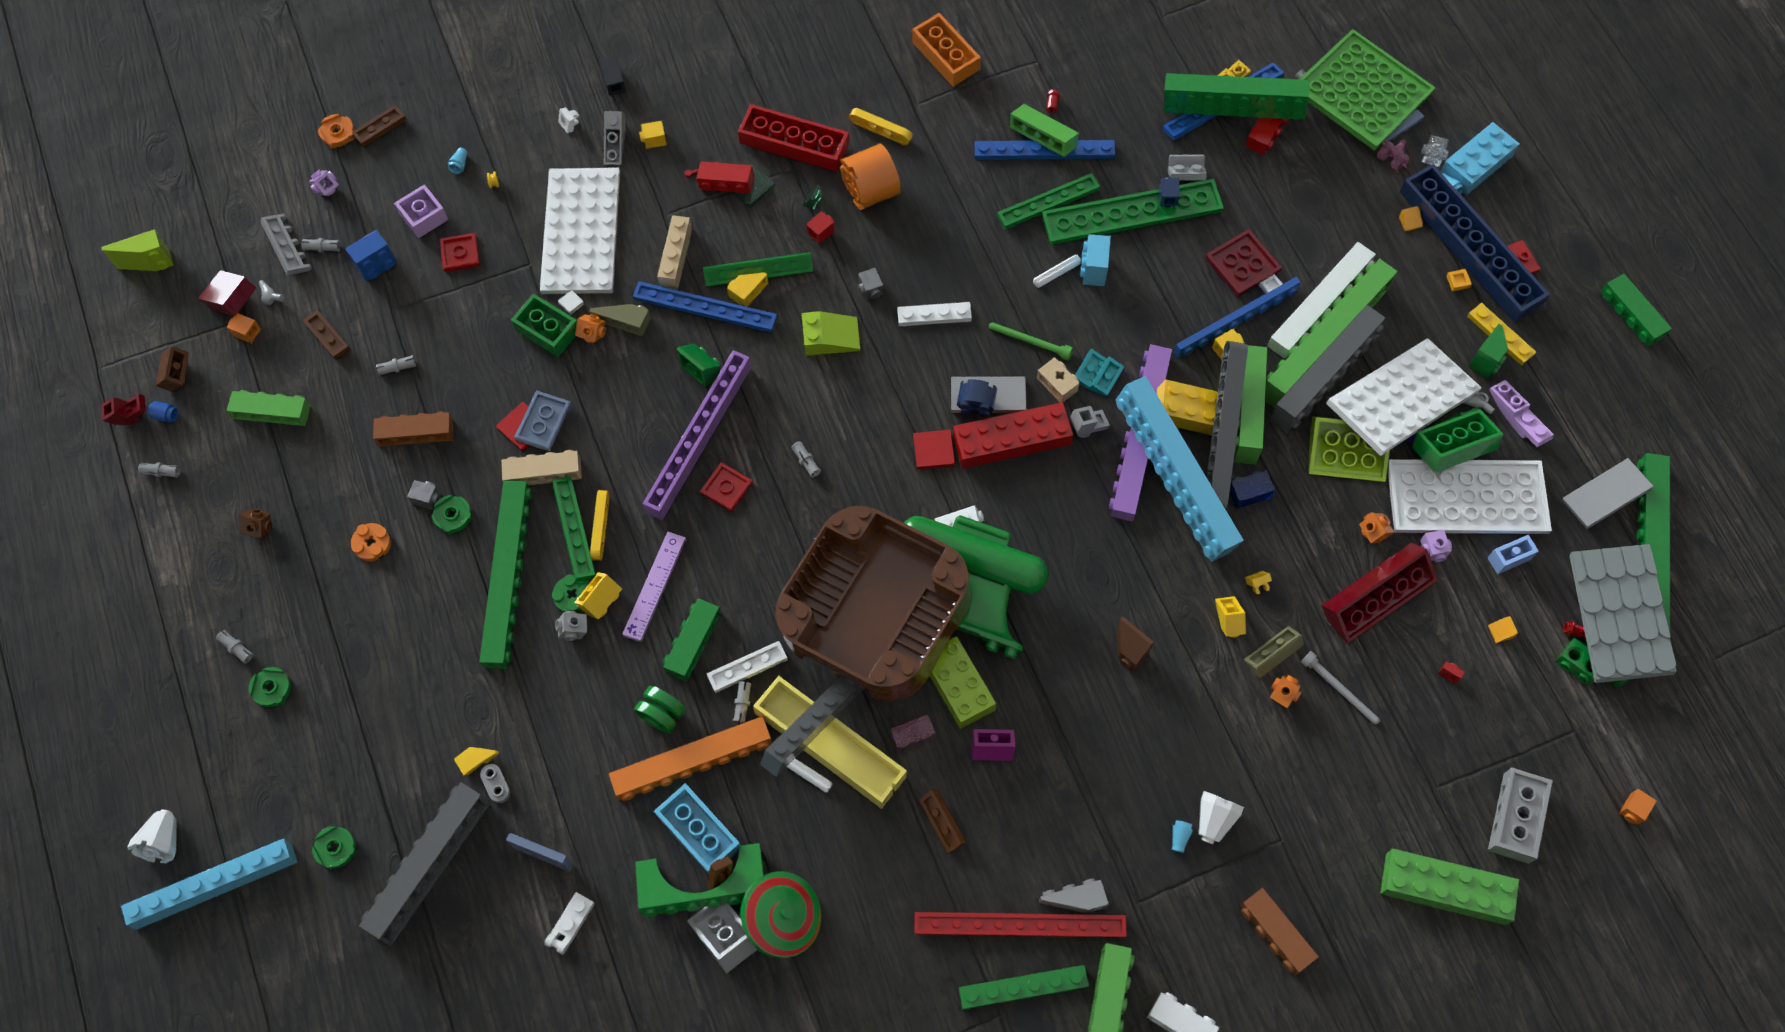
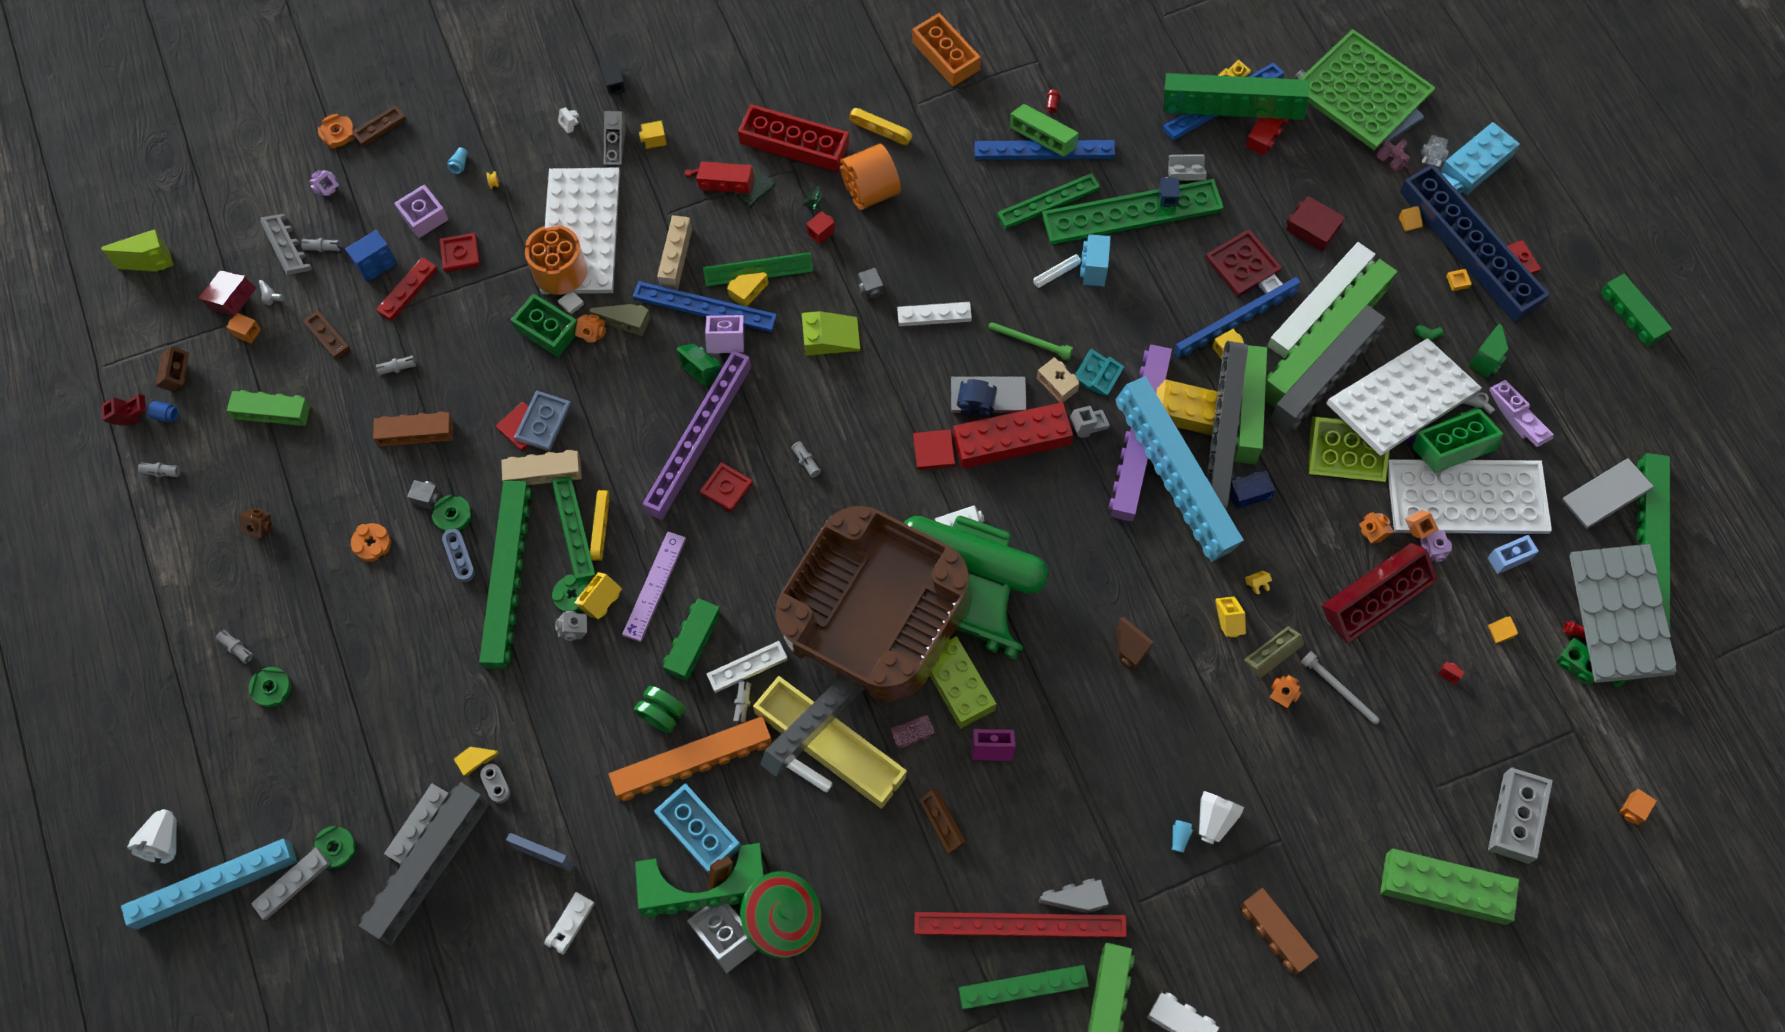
(291, 883): none -> light grey plate
(406, 289): none -> red plate
(416, 823): none -> light grey plate
(455, 549): none -> sand blue plate
(556, 259): none -> orange brick
(724, 334): none -> lavender brick
(1314, 223): none -> dark red brick
(1421, 524): none -> orange brick
(1424, 332): none -> green arm
(1488, 321): yellow plate -> none

